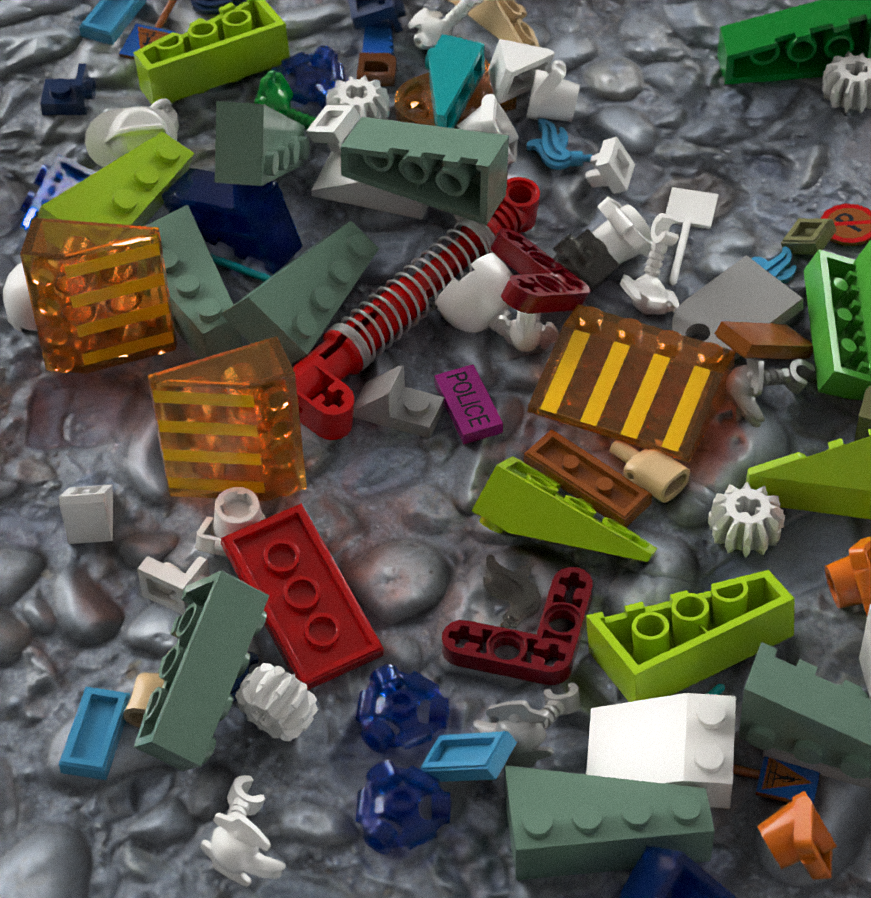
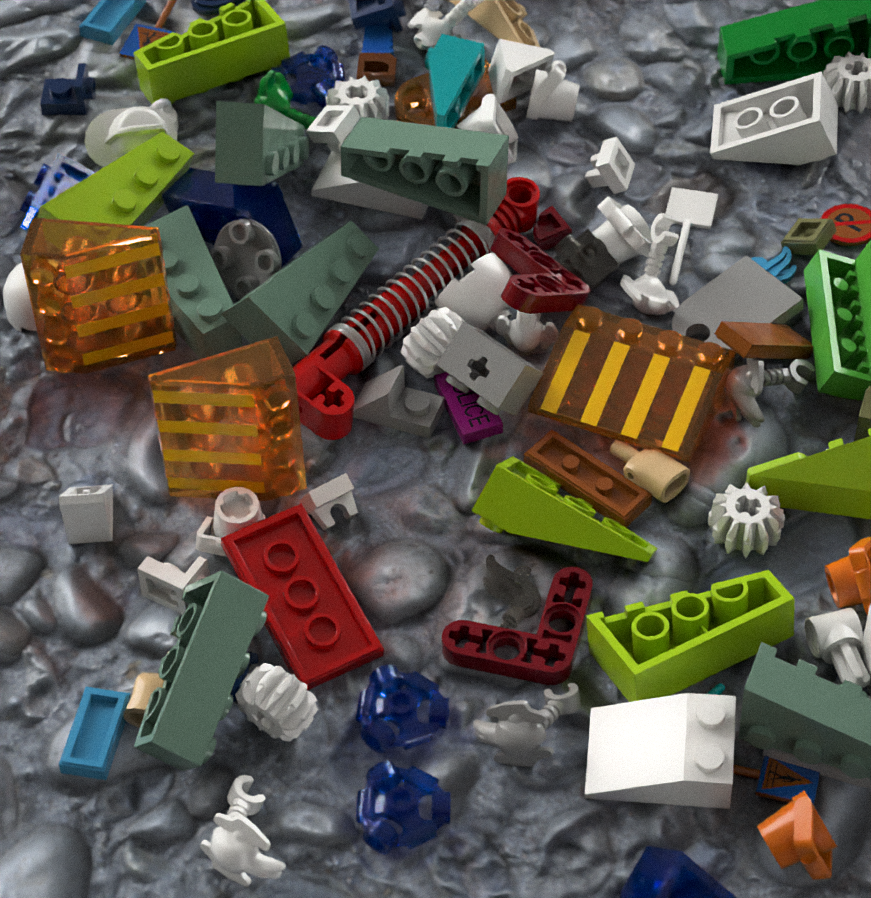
(245, 255): none -> light grey dish
(331, 494): none -> white tile
(429, 340): none -> white gear
(469, 756): dark azure tile -> none
(509, 378): none -> light grey brick
(549, 229): none -> dark red tile
(553, 147): dark azure piece -> none
(599, 822): sand green wedge -> none
(778, 124): none -> white slope
(838, 640): none -> white axle

